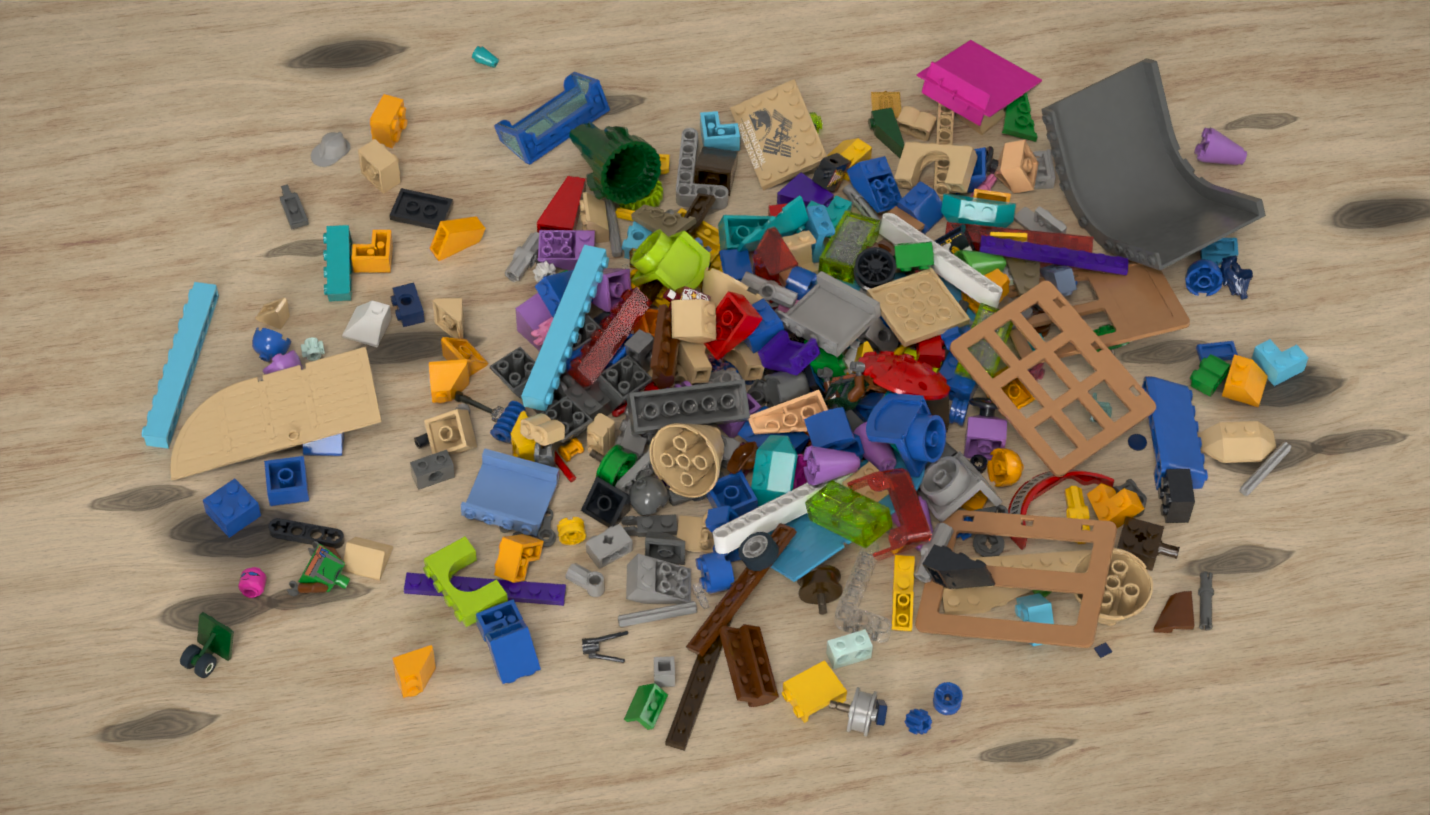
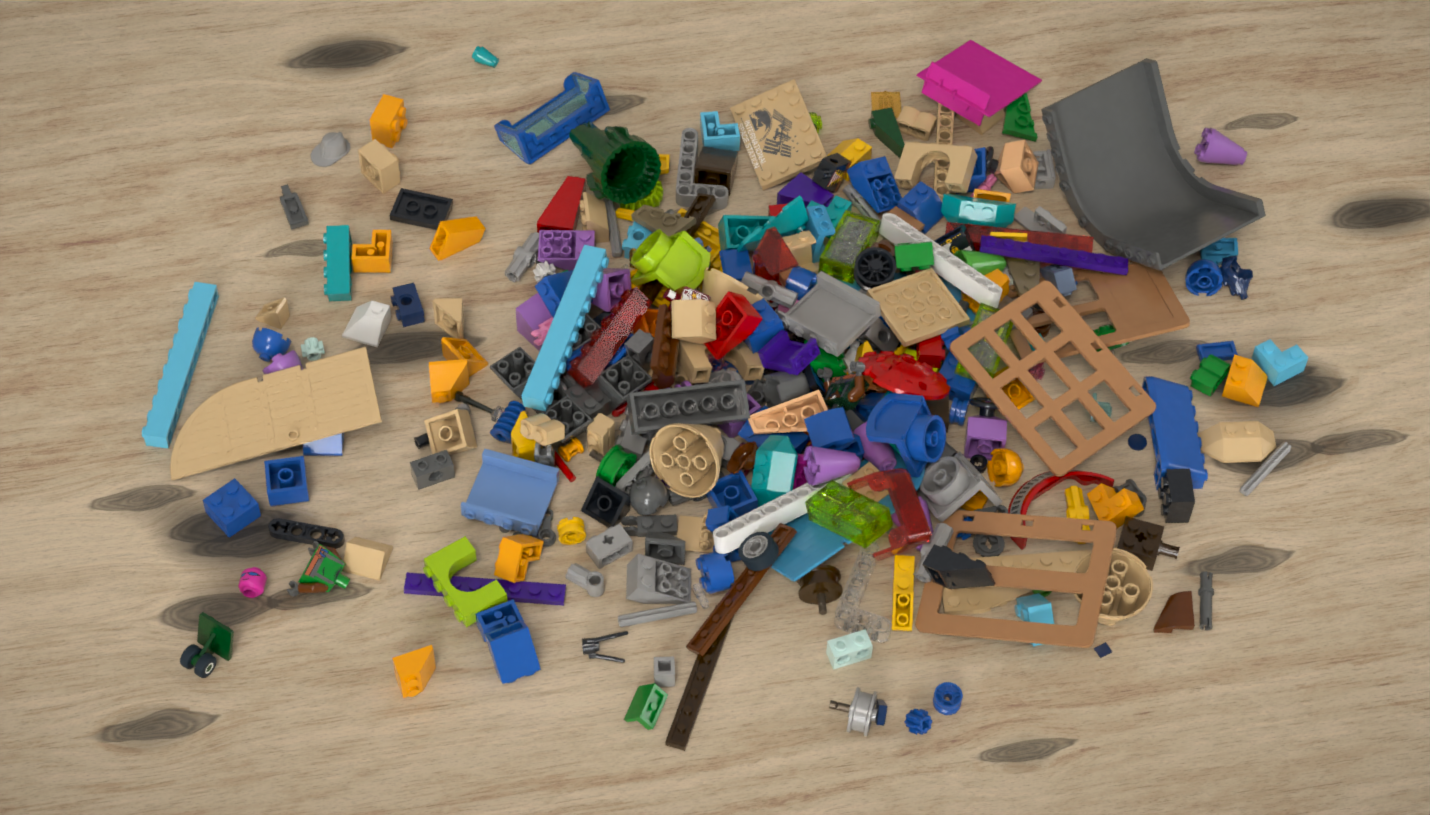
(749, 665): reddish brown brick -> none
(813, 690): yellow panel -> none

